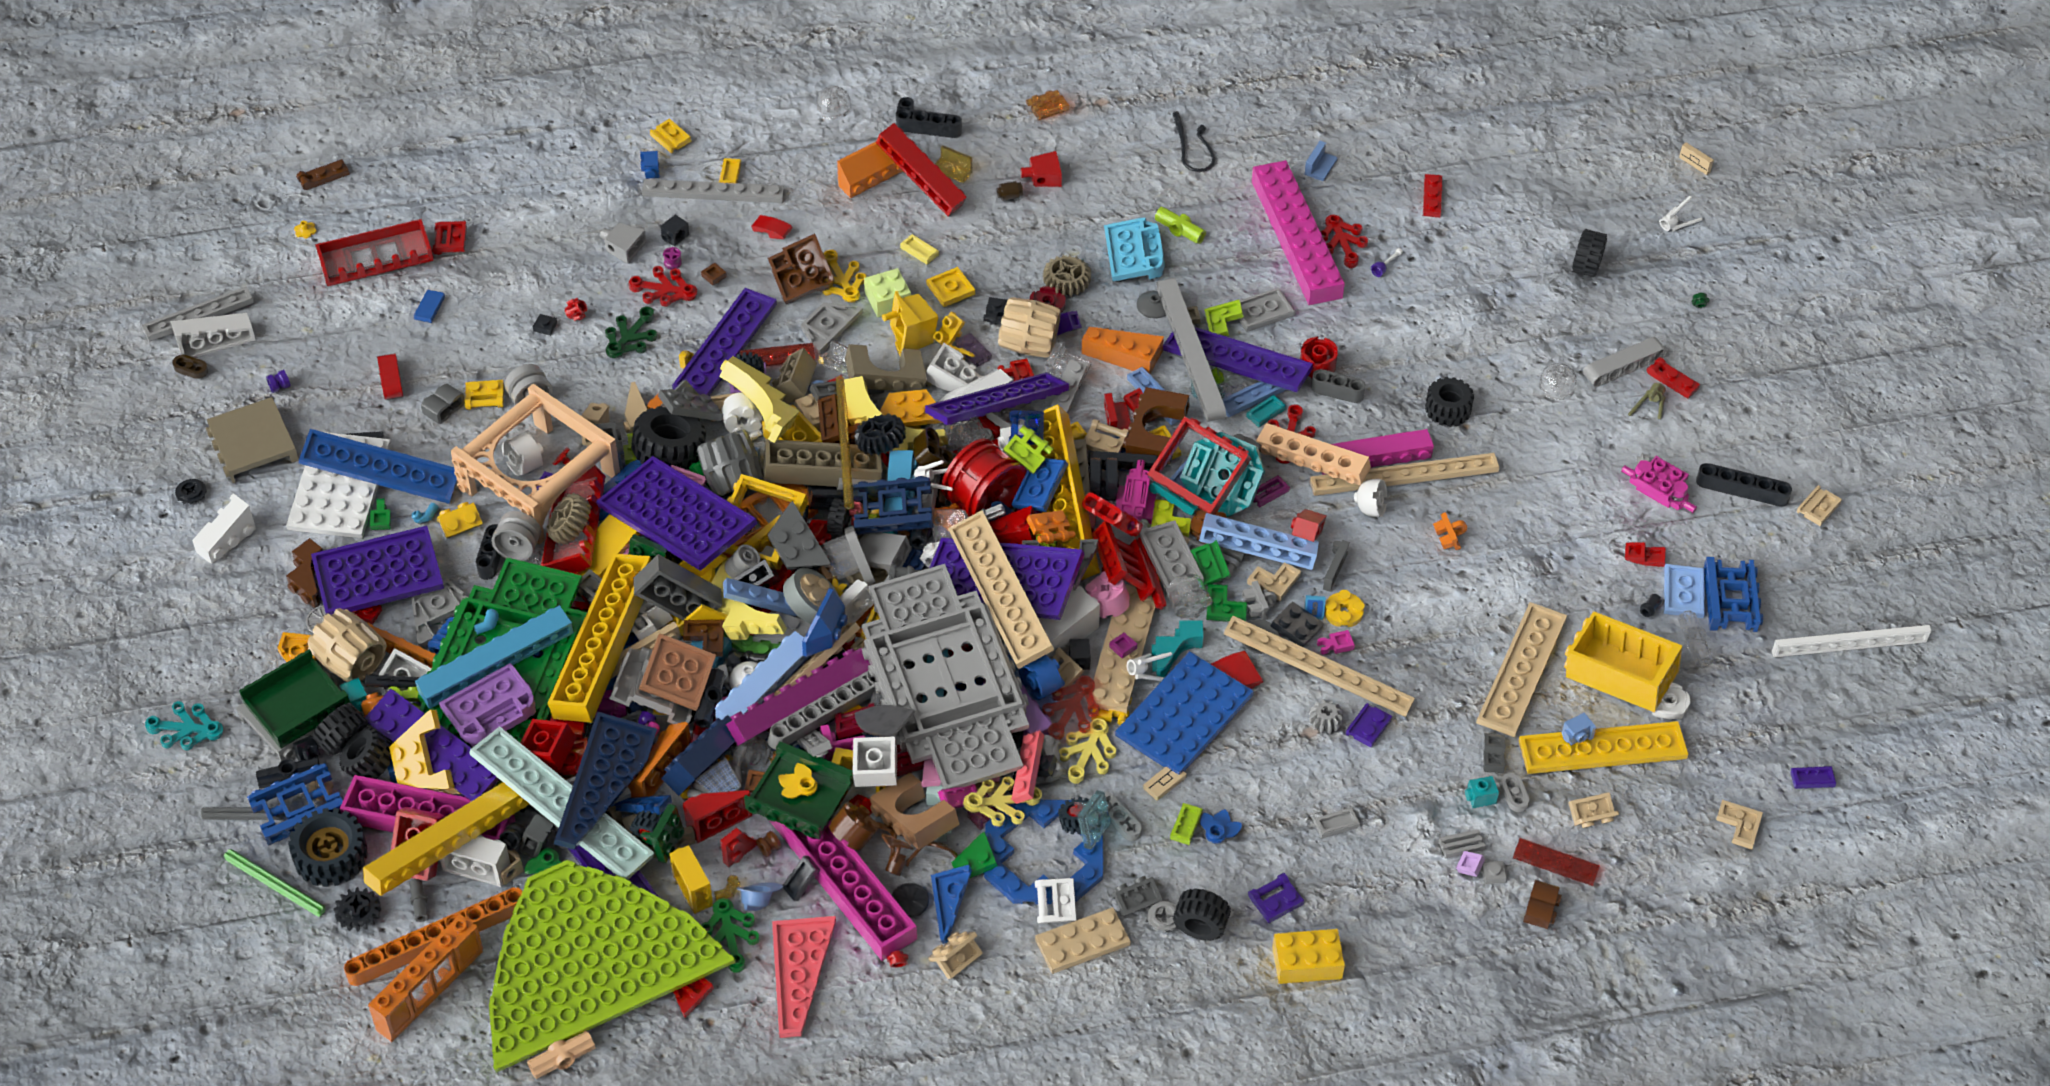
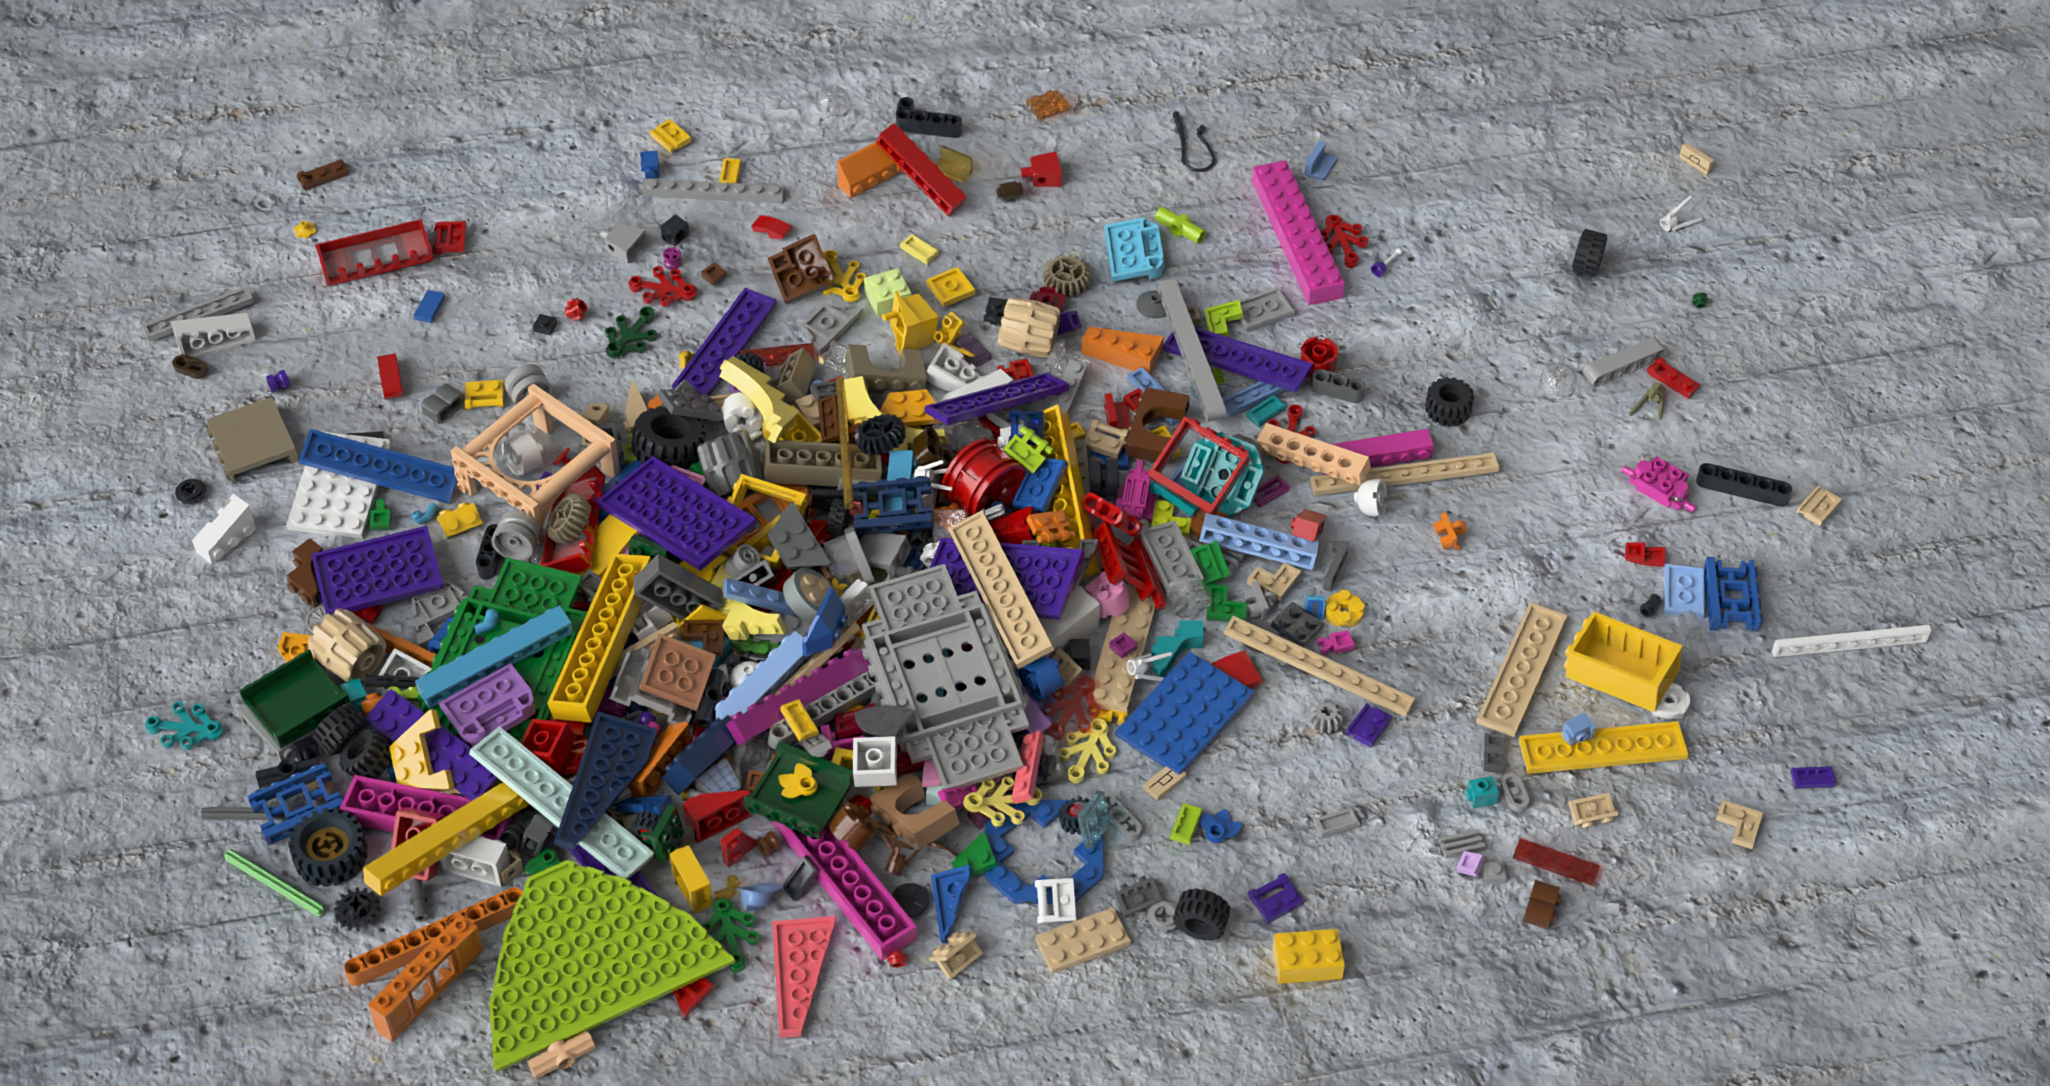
(799, 720): none -> yellow plate
(1125, 461): black beam -> none
(1432, 195): red plate -> none

